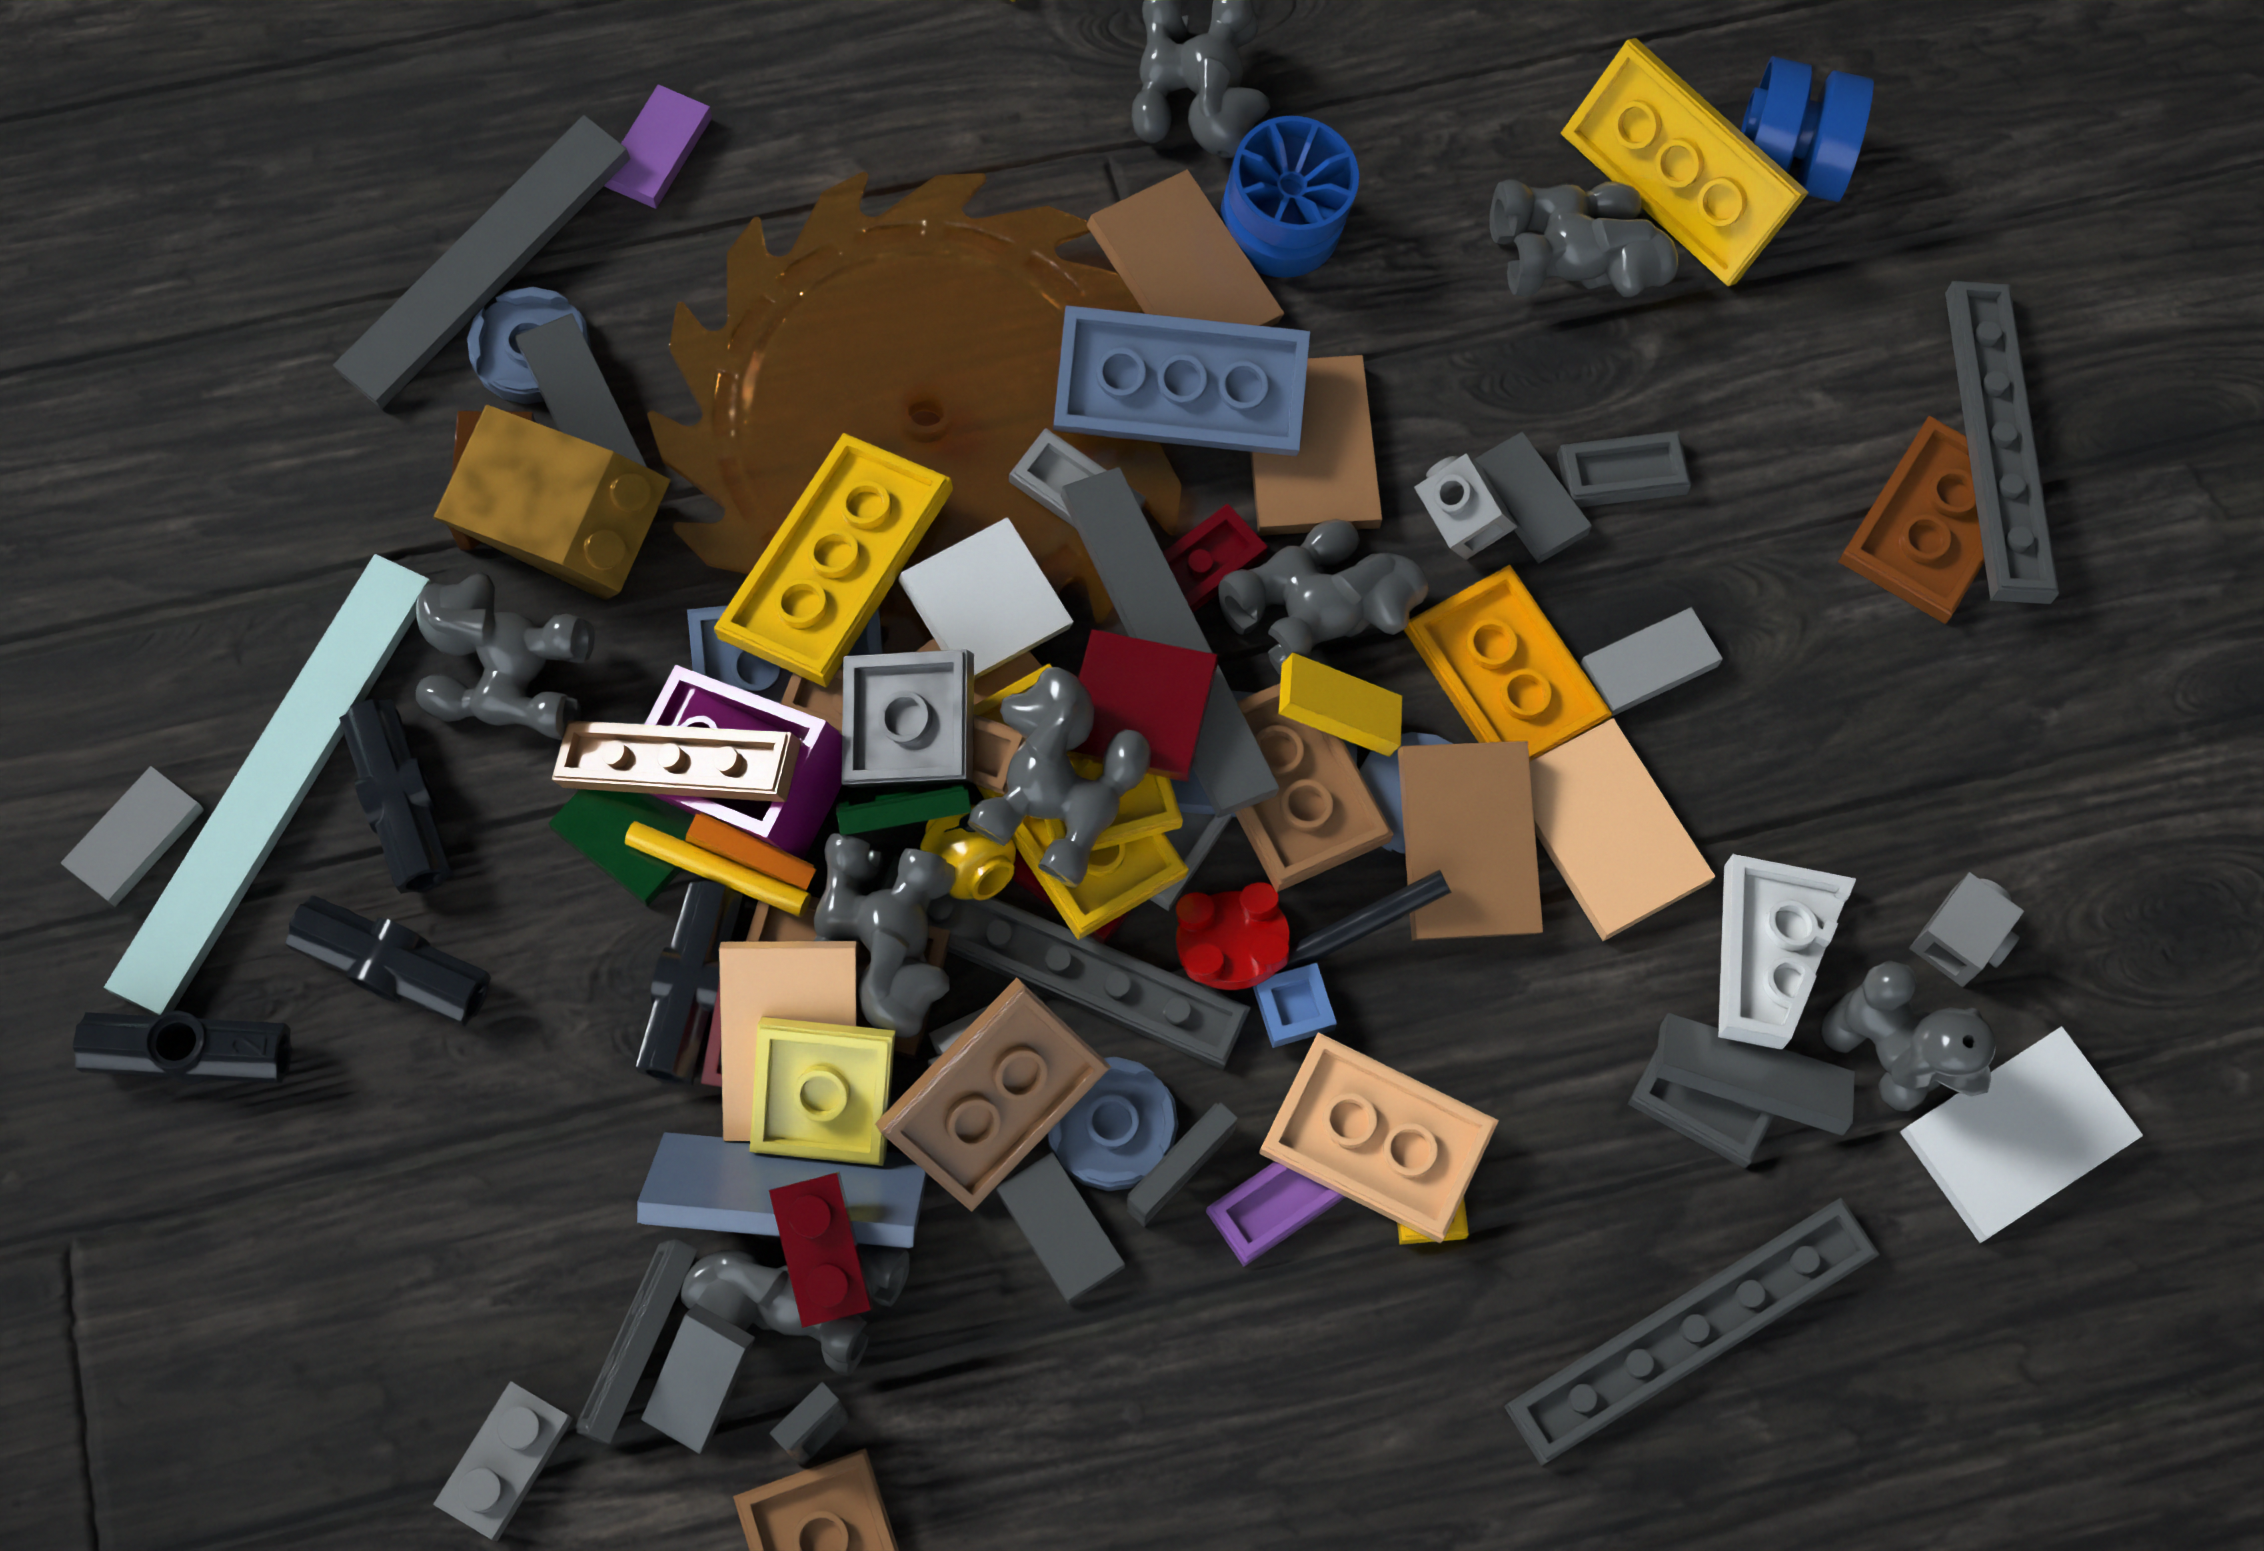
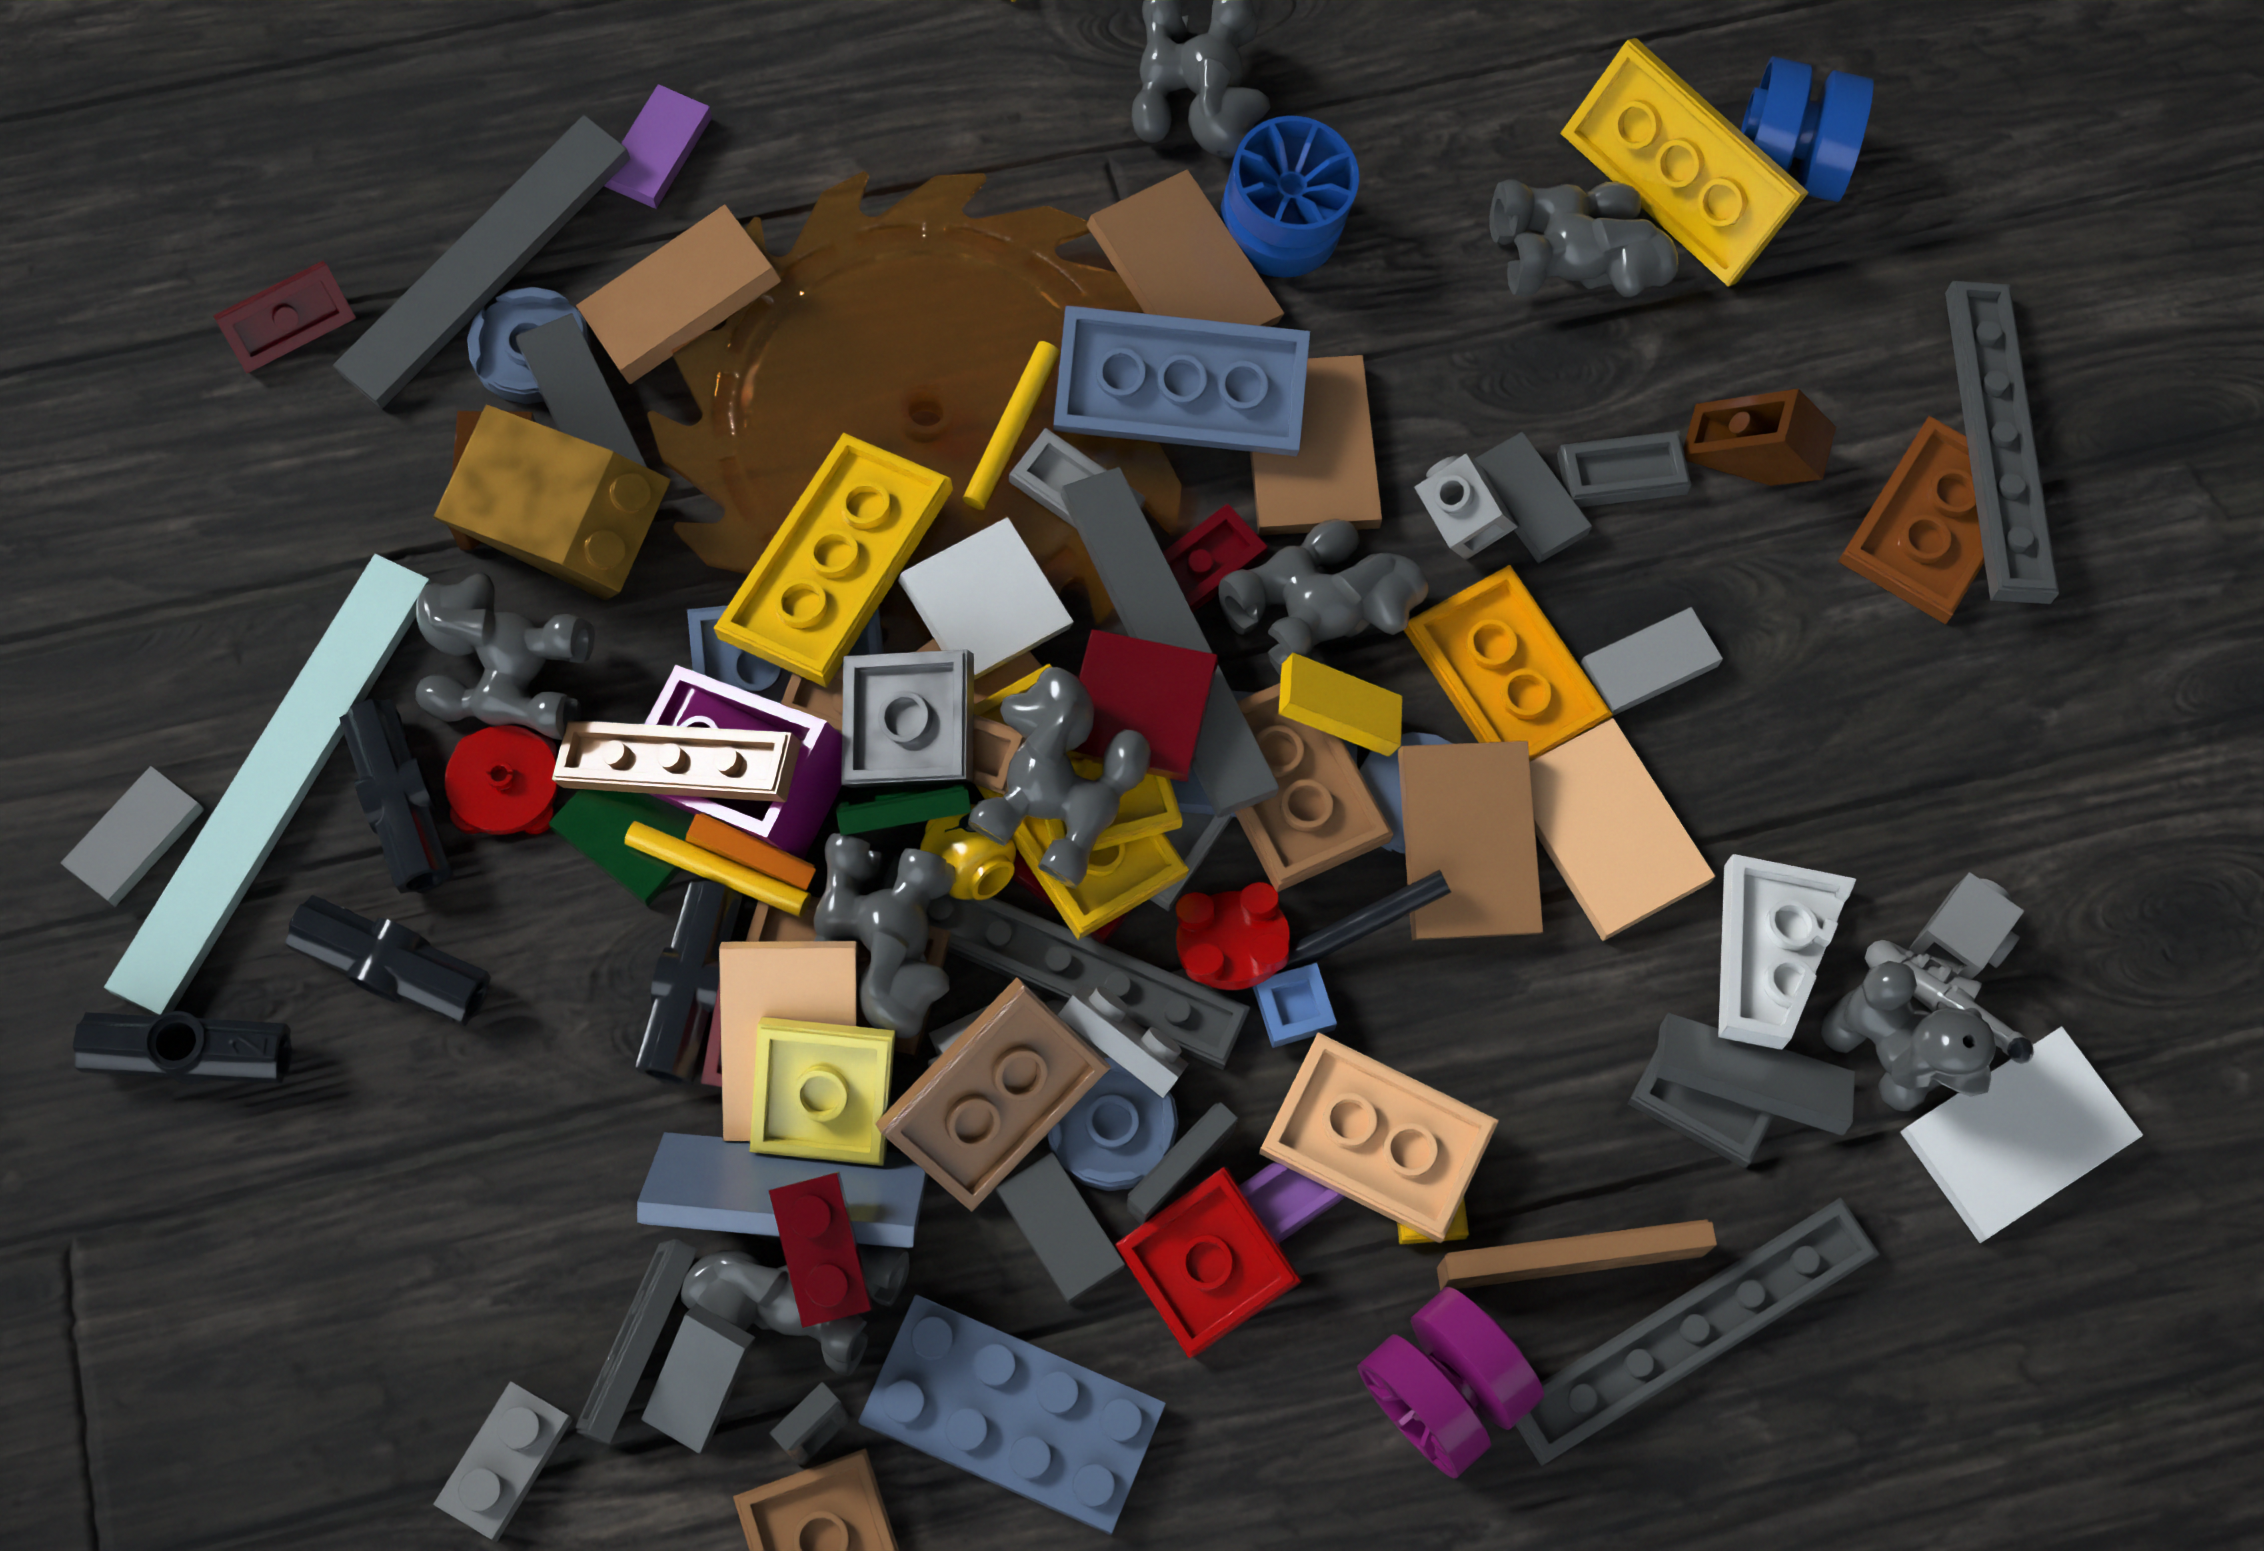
(284, 316): none -> dark red plate
(502, 781): none -> red piece
(678, 293): none -> medium nougat tile
(1011, 425): none -> yellow bar
(1012, 1414): none -> sand blue plate
(1145, 1054): none -> light grey plate
(1208, 1262): none -> red tile
(1465, 1369): none -> magenta wheel
(1576, 1254): none -> medium nougat tile
(1762, 437): none -> reddish brown slope
(1943, 989): none -> light grey piece

